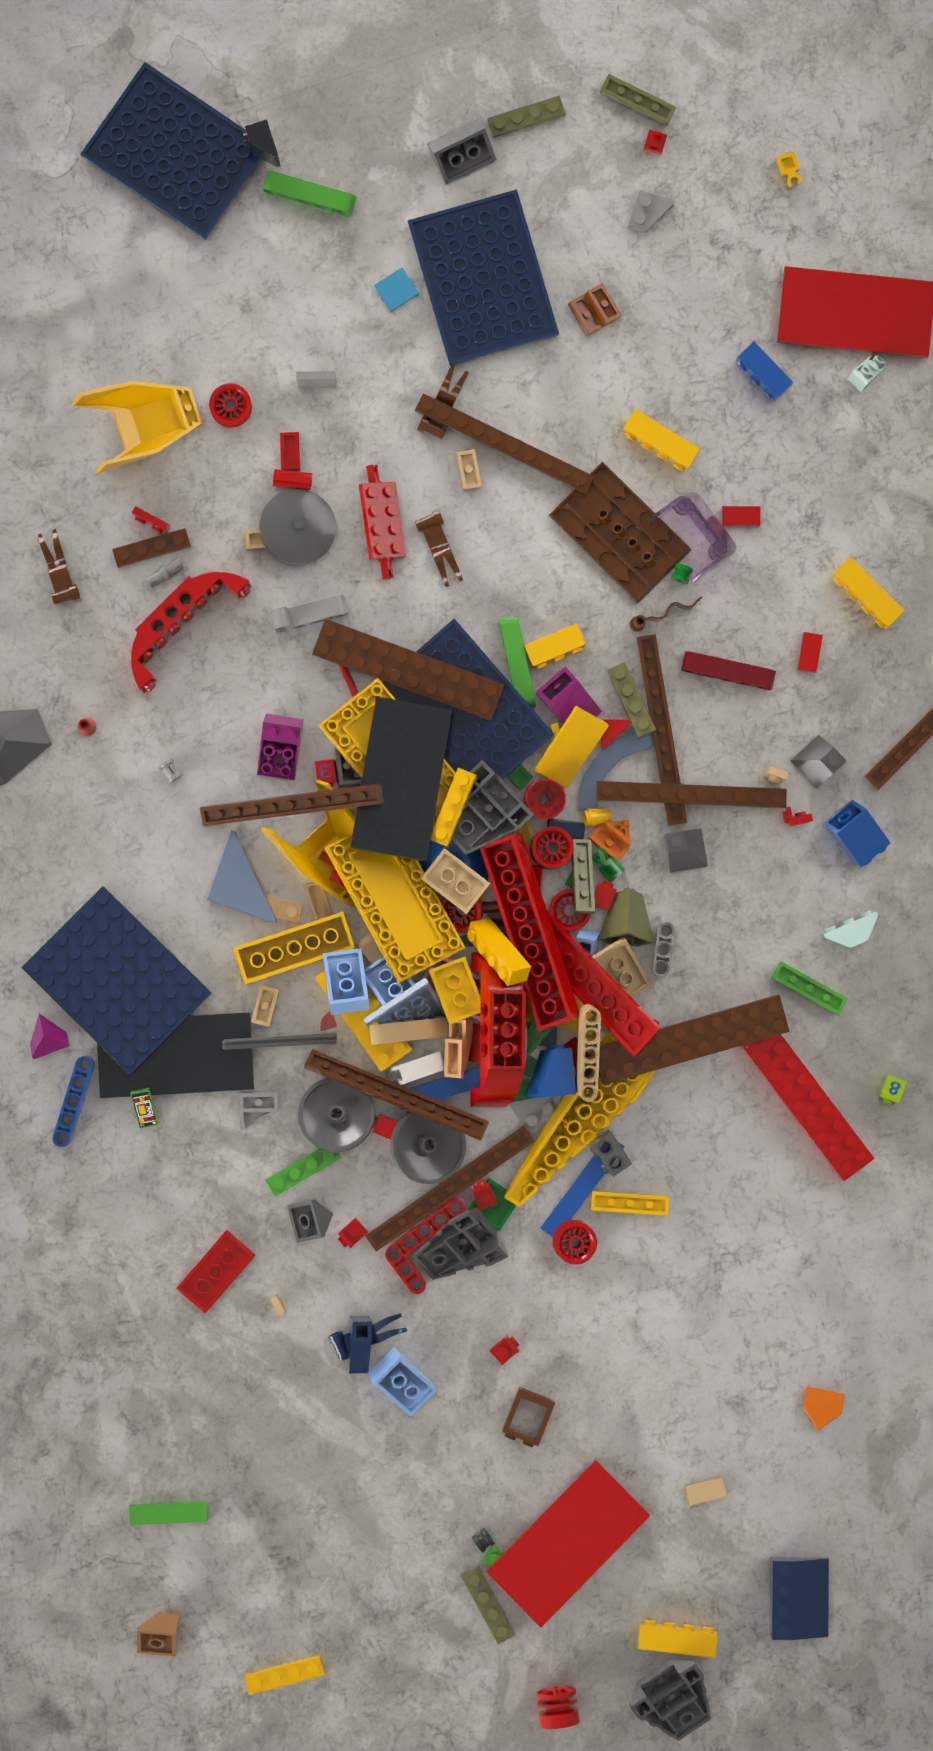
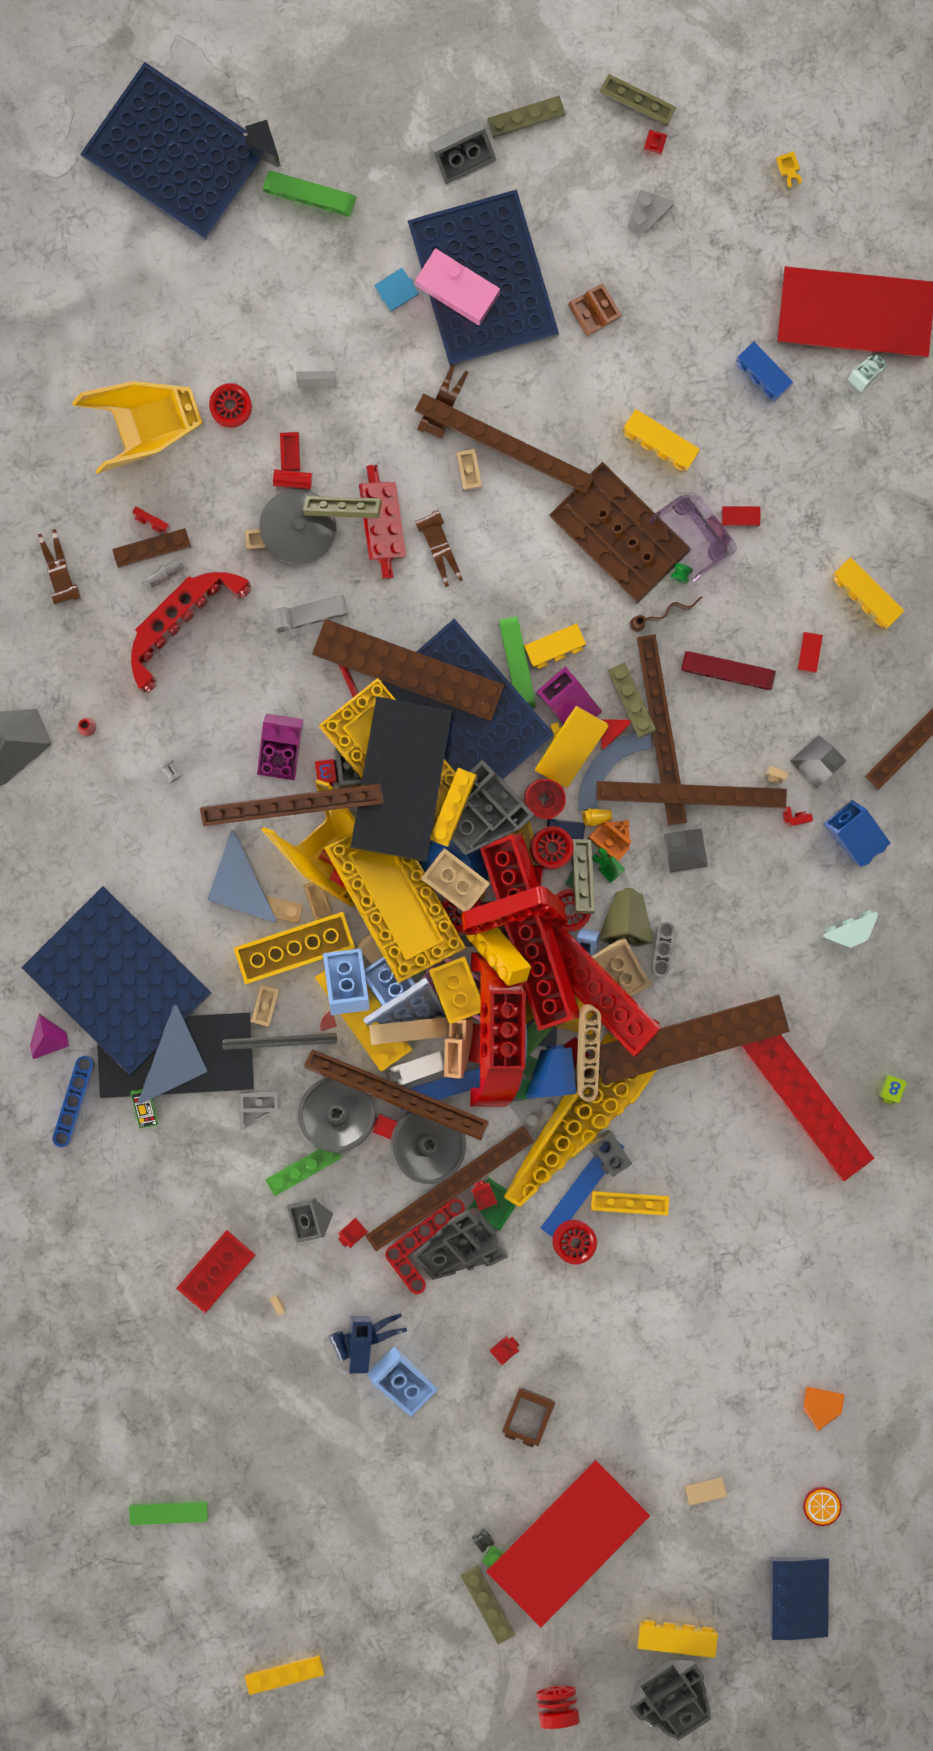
(159, 1635): medium nougat slope -> none
(174, 1060): none -> sand blue tile
(342, 507): none -> olive plate
(457, 287): none -> bright pink brick
(513, 908): none -> red beam
(519, 777): green tile -> none
(604, 895): red brick -> none
(809, 988): bright green plate -> none
(822, 1506): none -> light orange tile

